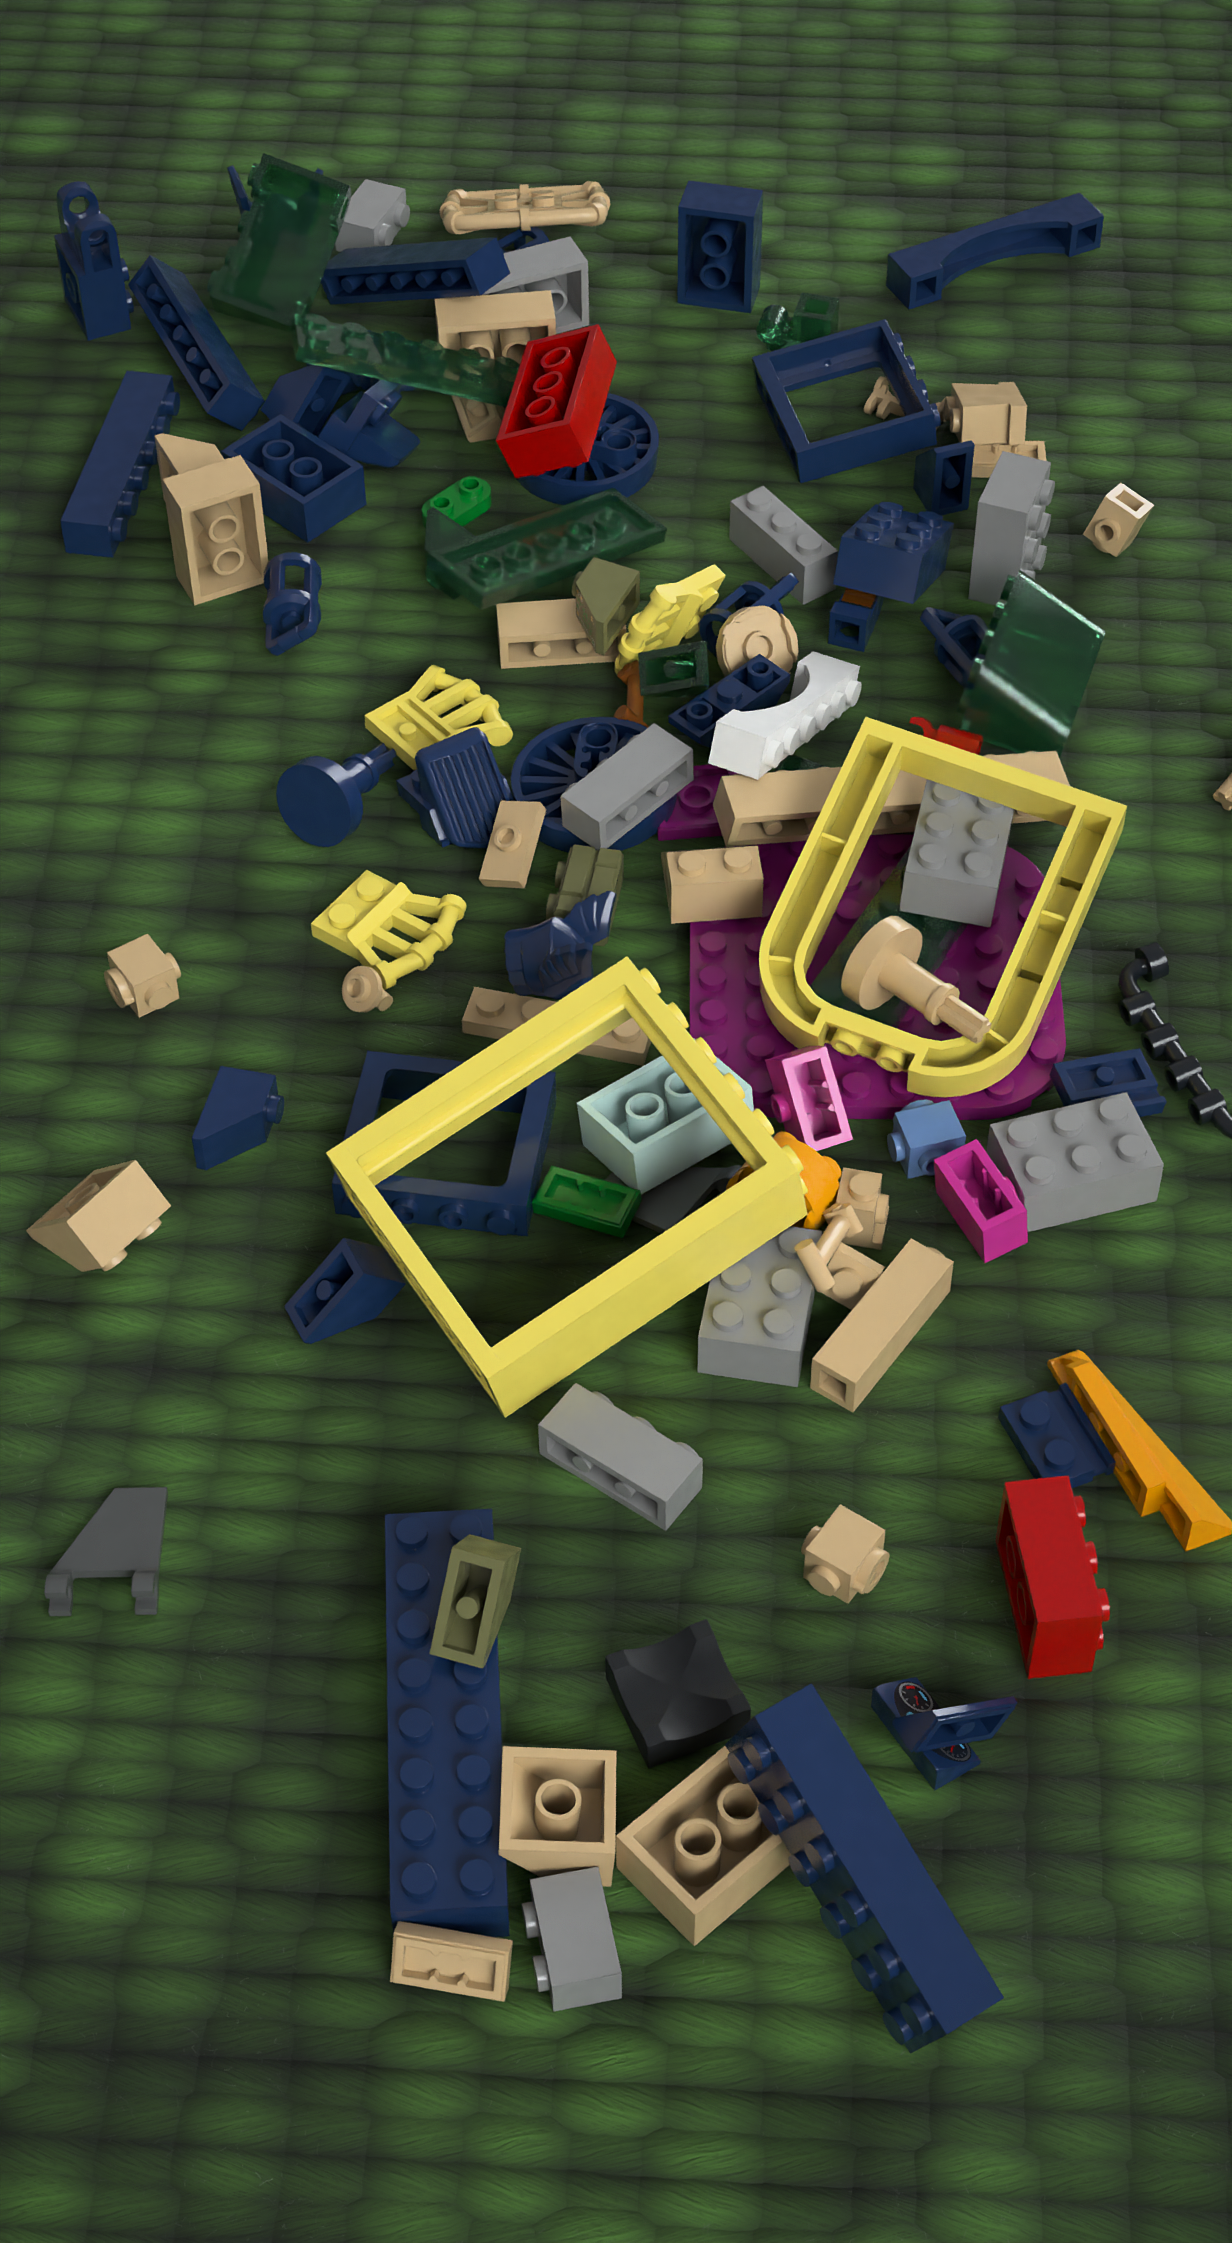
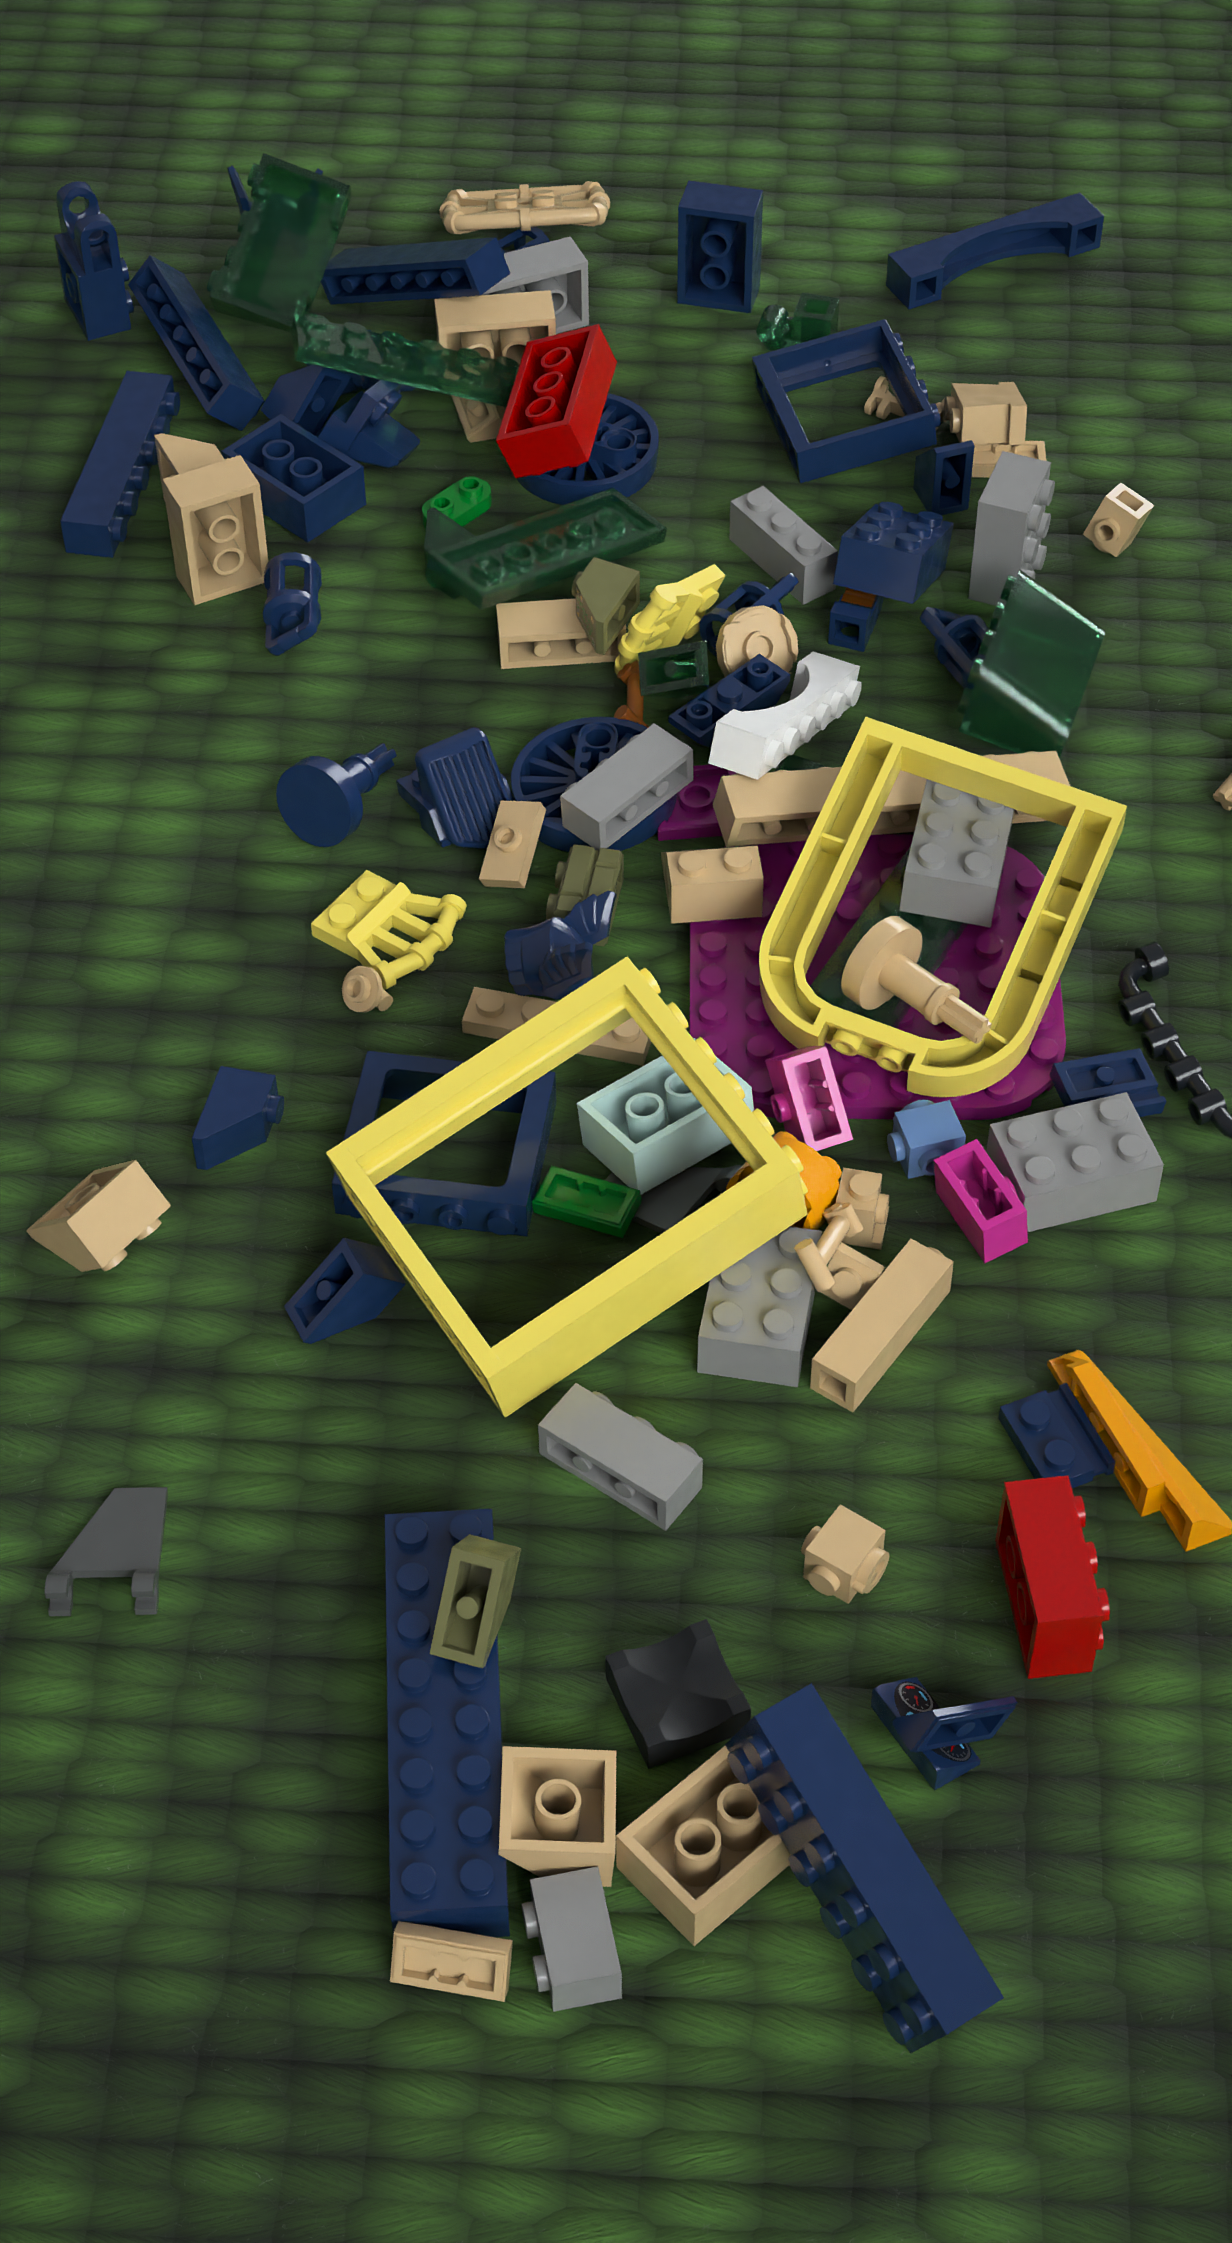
(142, 976): tan brick -> none
(373, 216): light grey brick -> none
(413, 724): light yellow plate -> none
(952, 736): red bar -> none

